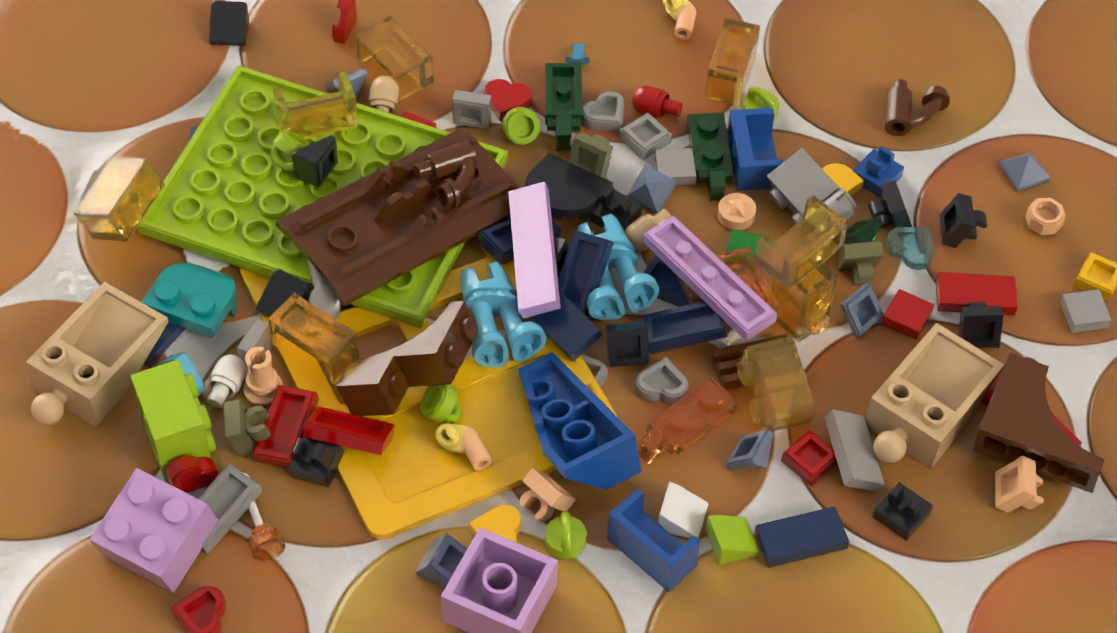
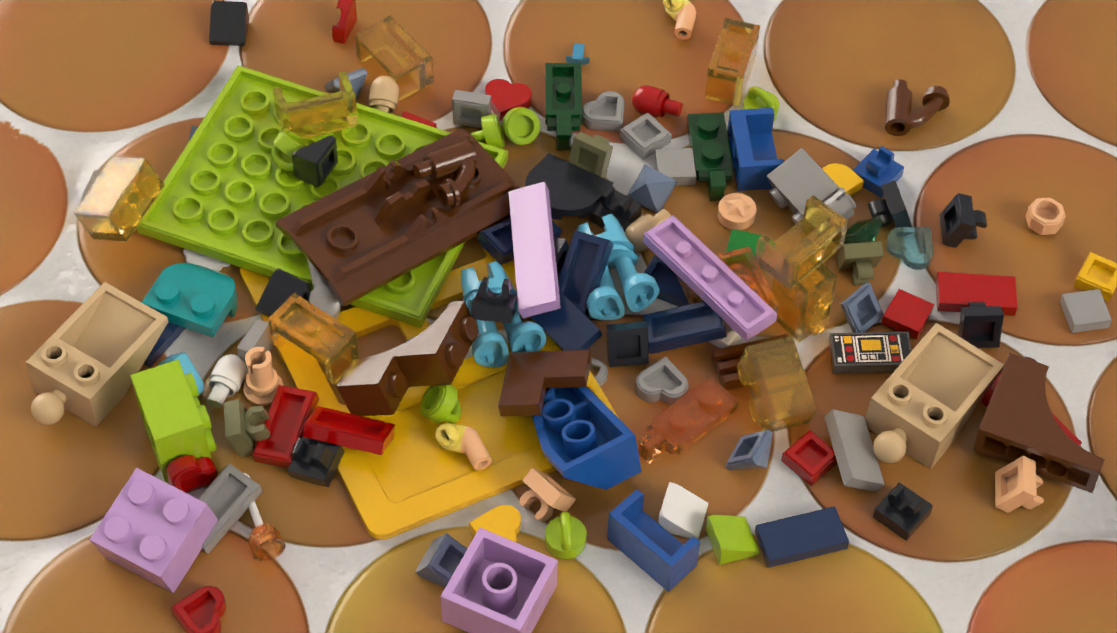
(491, 131): none -> lime tile
(494, 306): none -> black tile
(533, 372): none -> reddish brown tile
(868, 351): none -> tile
(1024, 171): sand blue slope -> none

